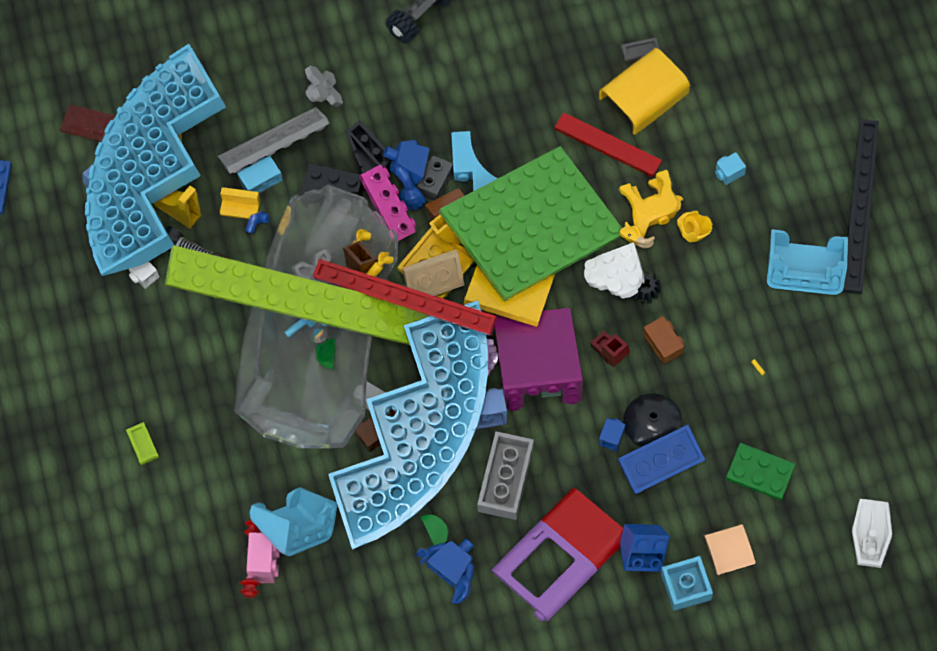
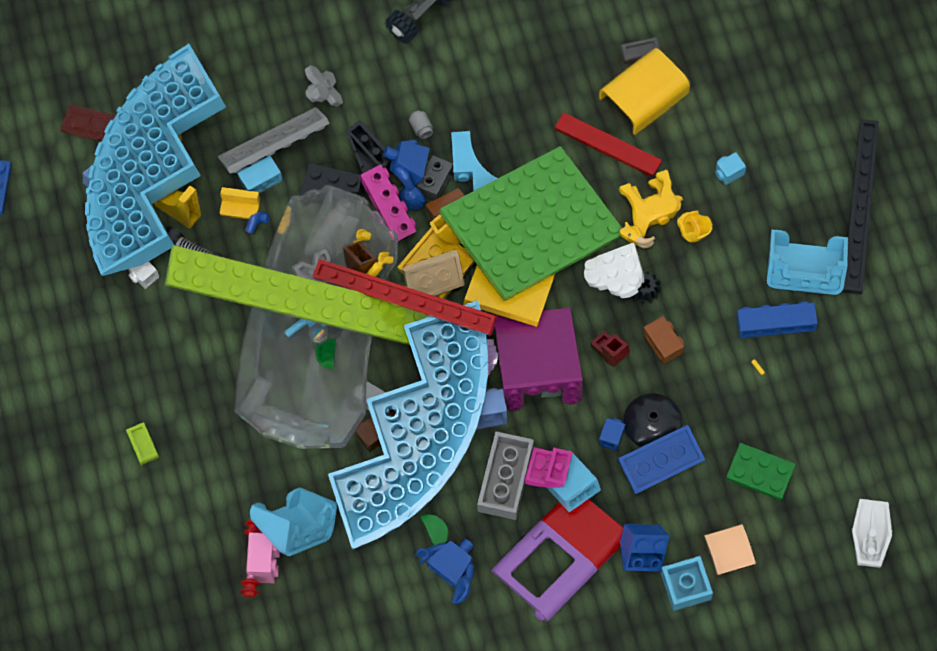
(421, 124): none -> light grey brick
(548, 467): none -> dark pink slope
(578, 487): none -> medium azure brick
(776, 319): none -> blue brick

